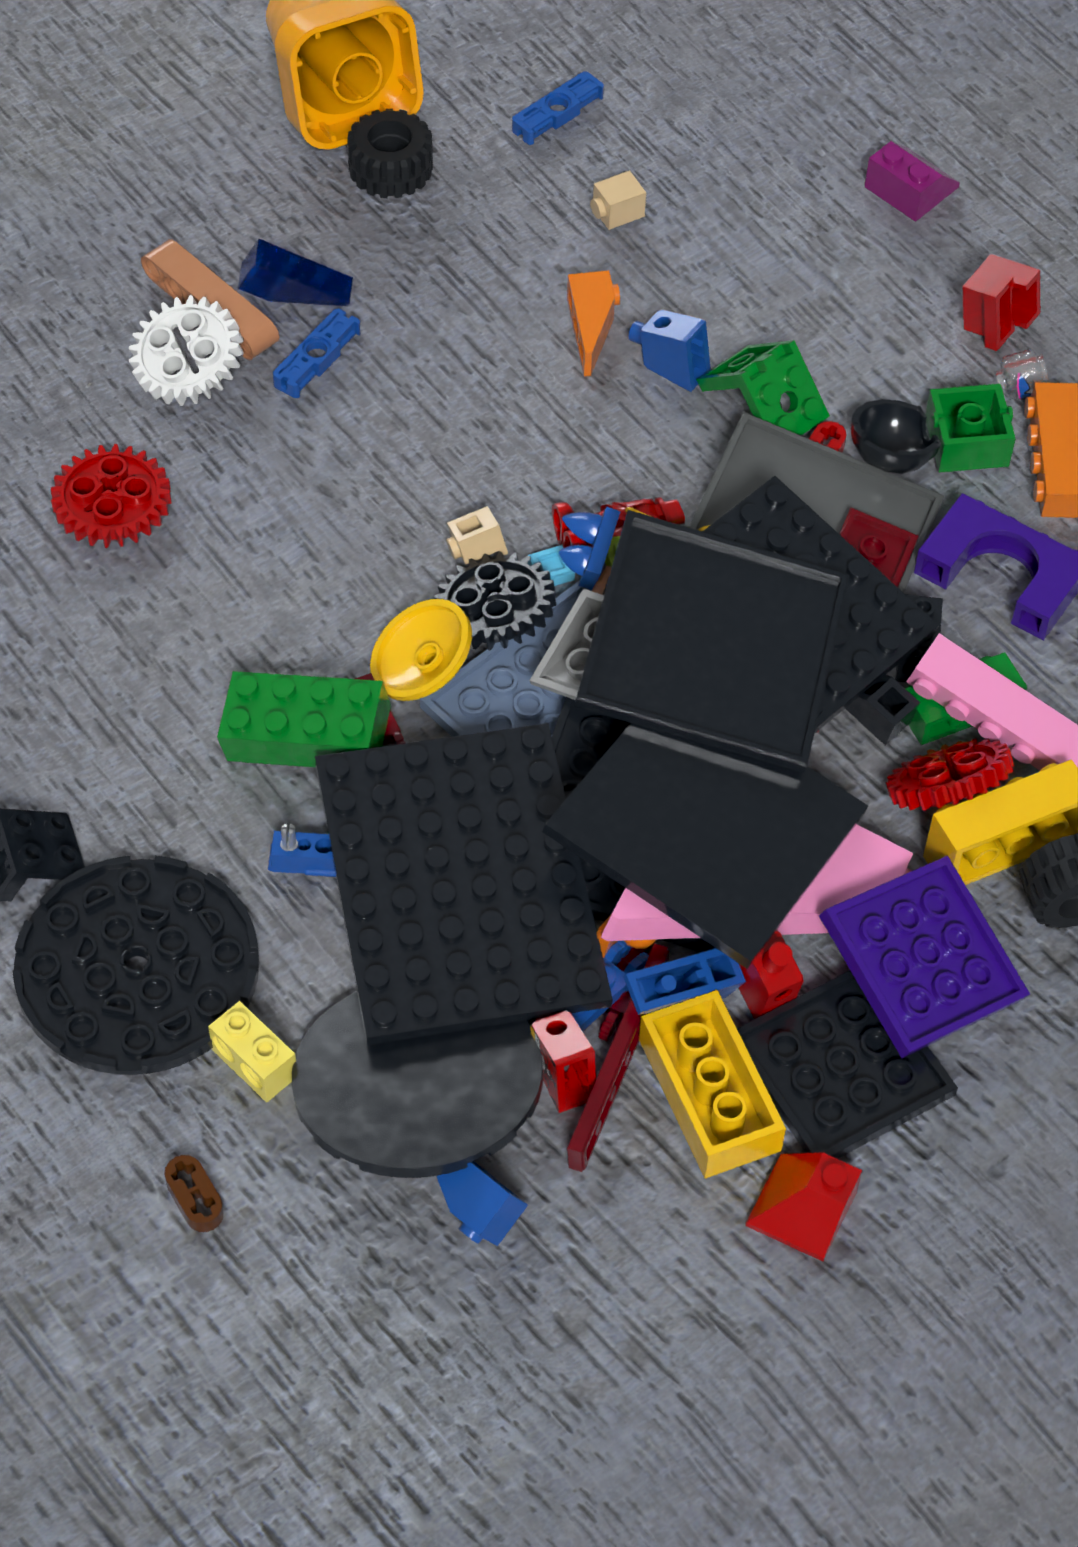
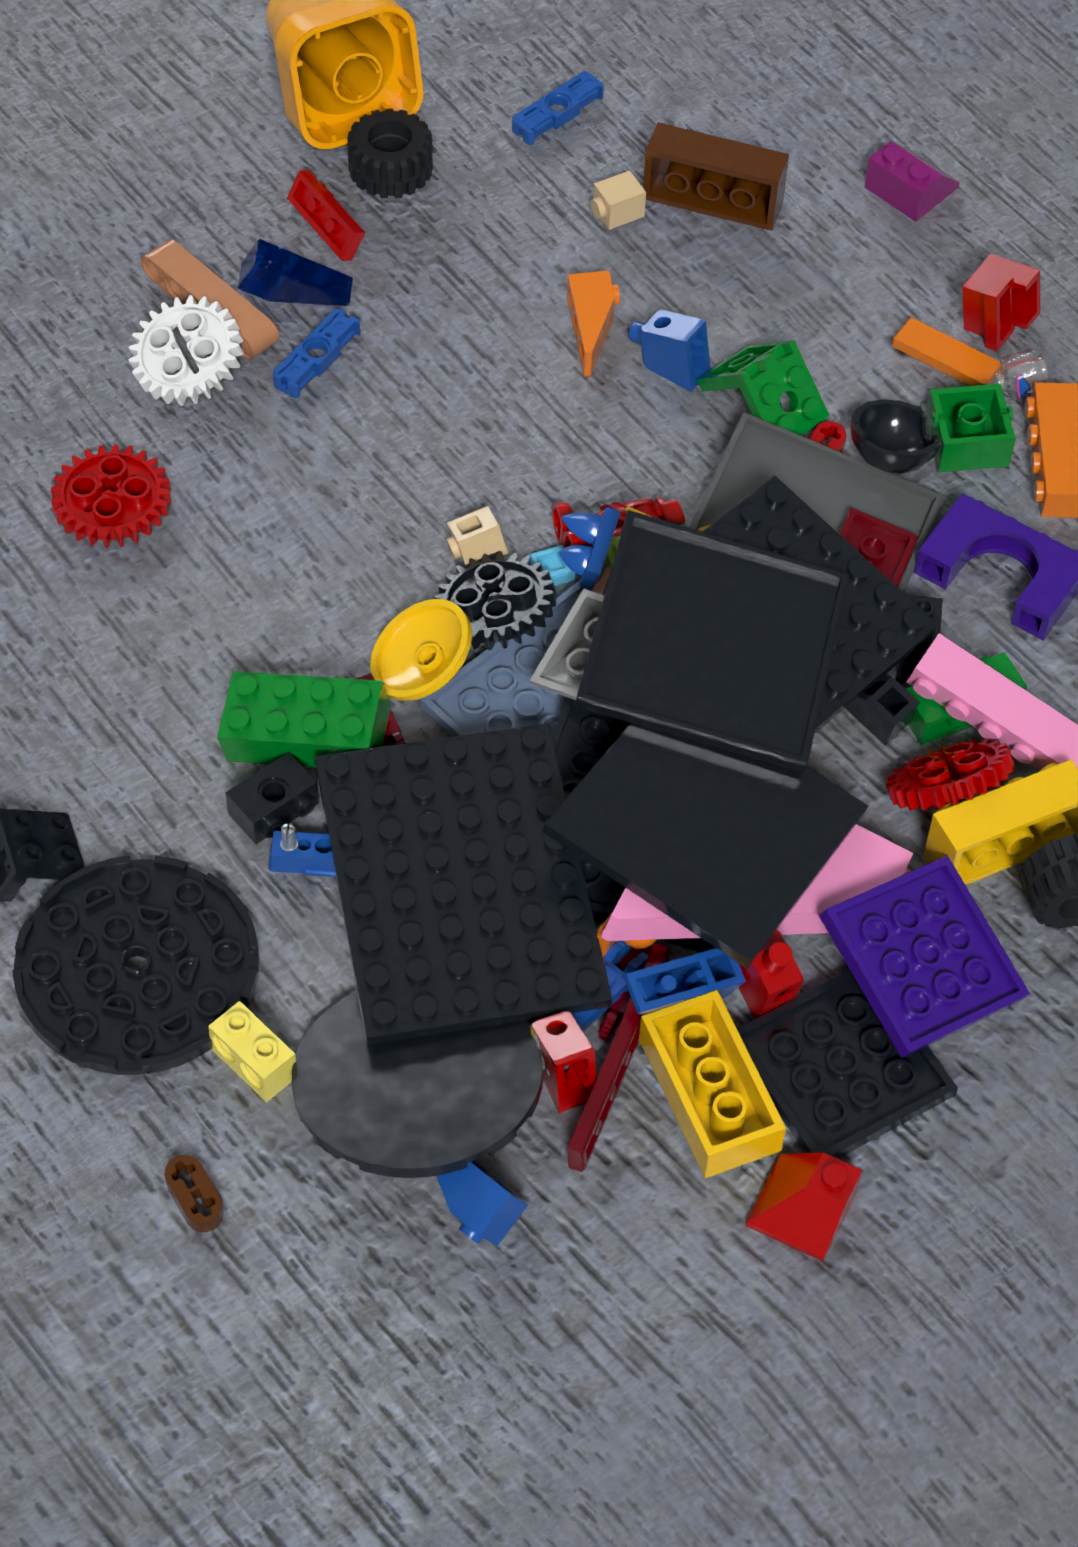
(281, 780): none -> black brick
(325, 215): none -> red hinge
(715, 176): none -> reddish brown brick
(945, 353): none -> orange tile

